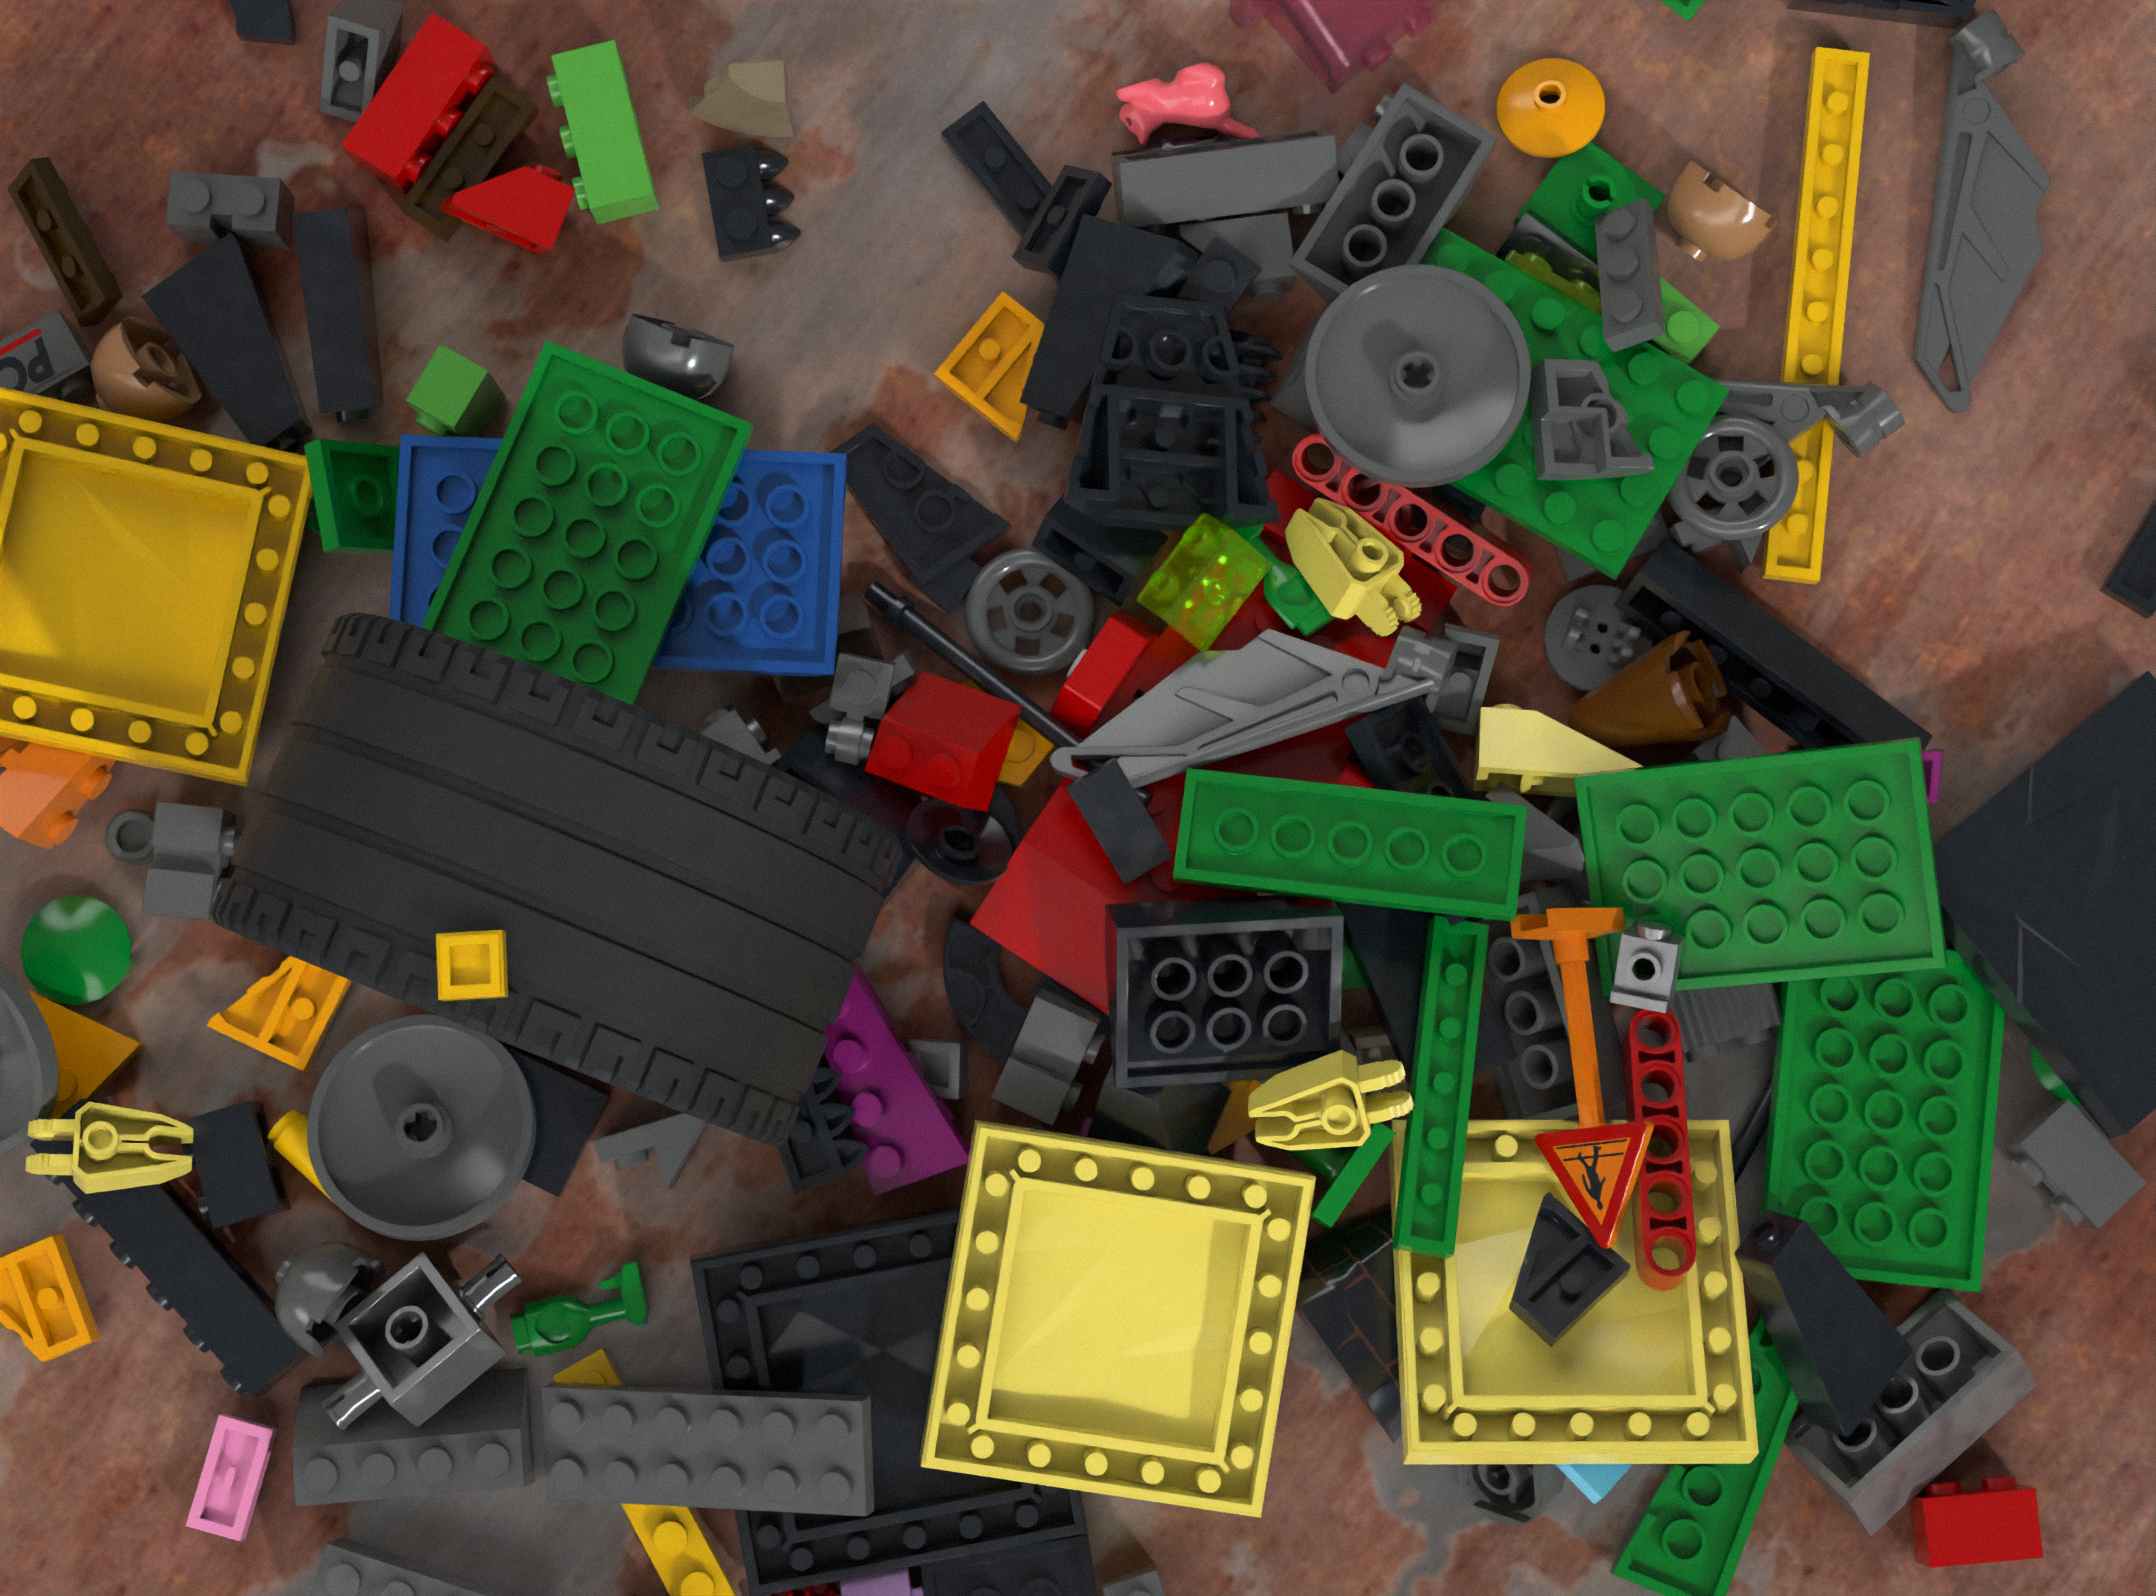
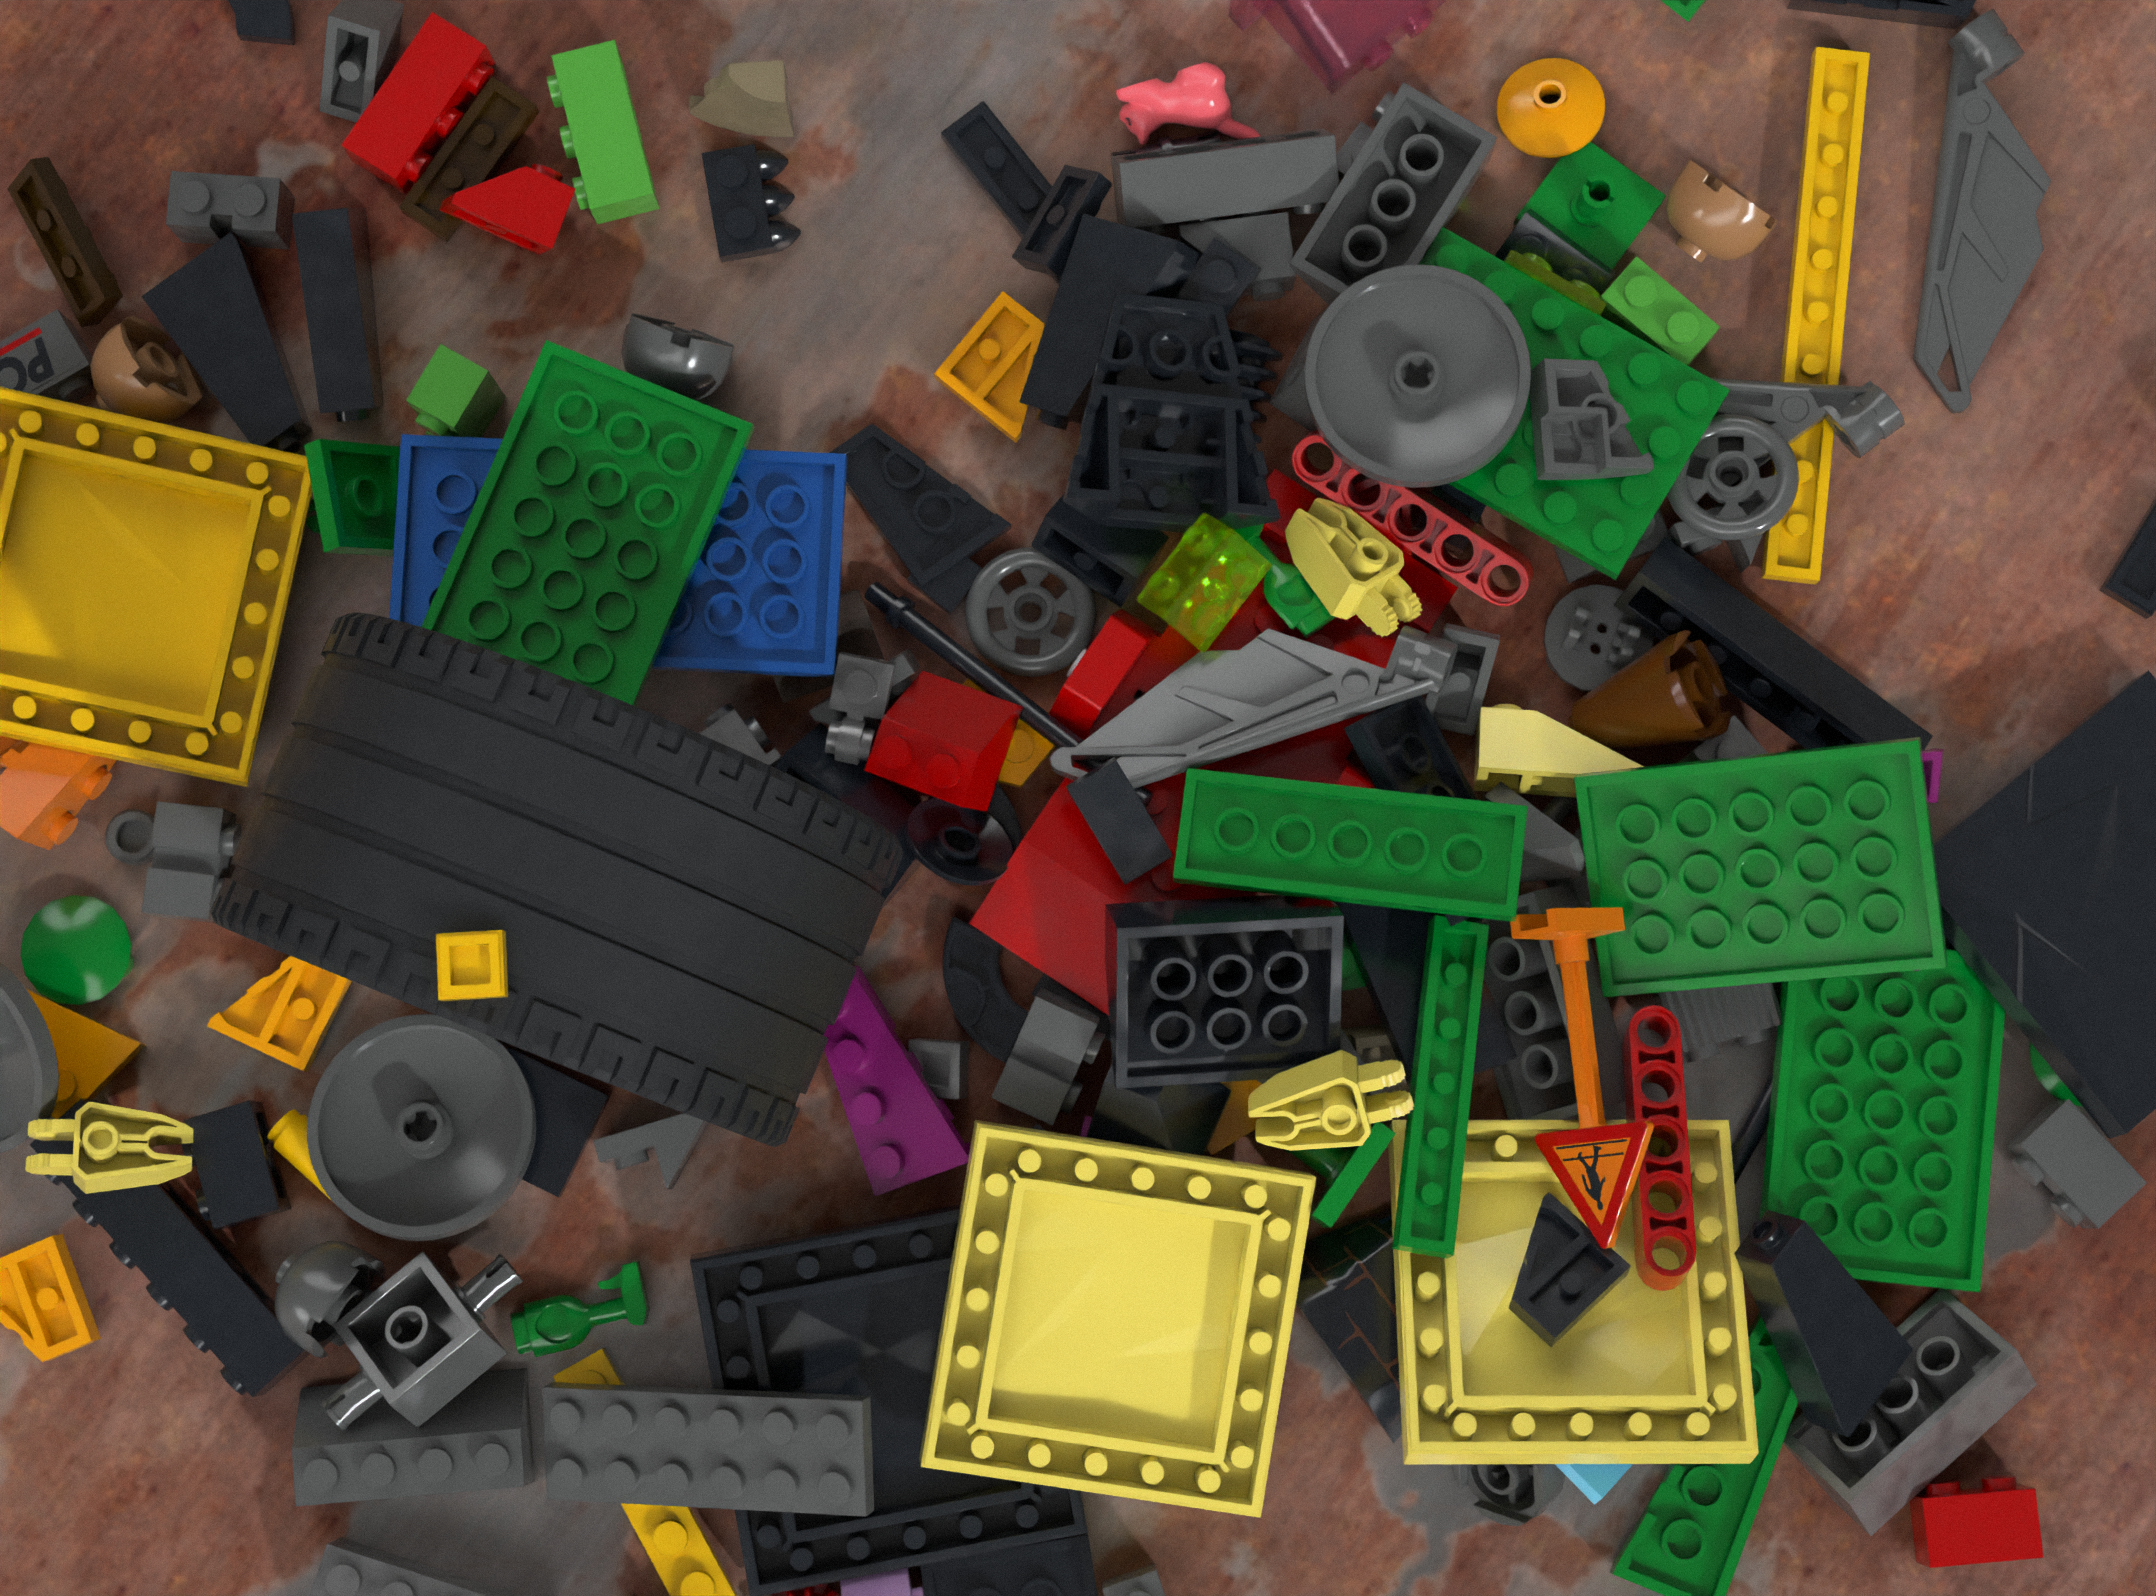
(231, 1477): bright pink plate -> none
(813, 1149): black plate -> none
(1629, 275): dark grey plate -> none
(1642, 990): flat silver brick -> none

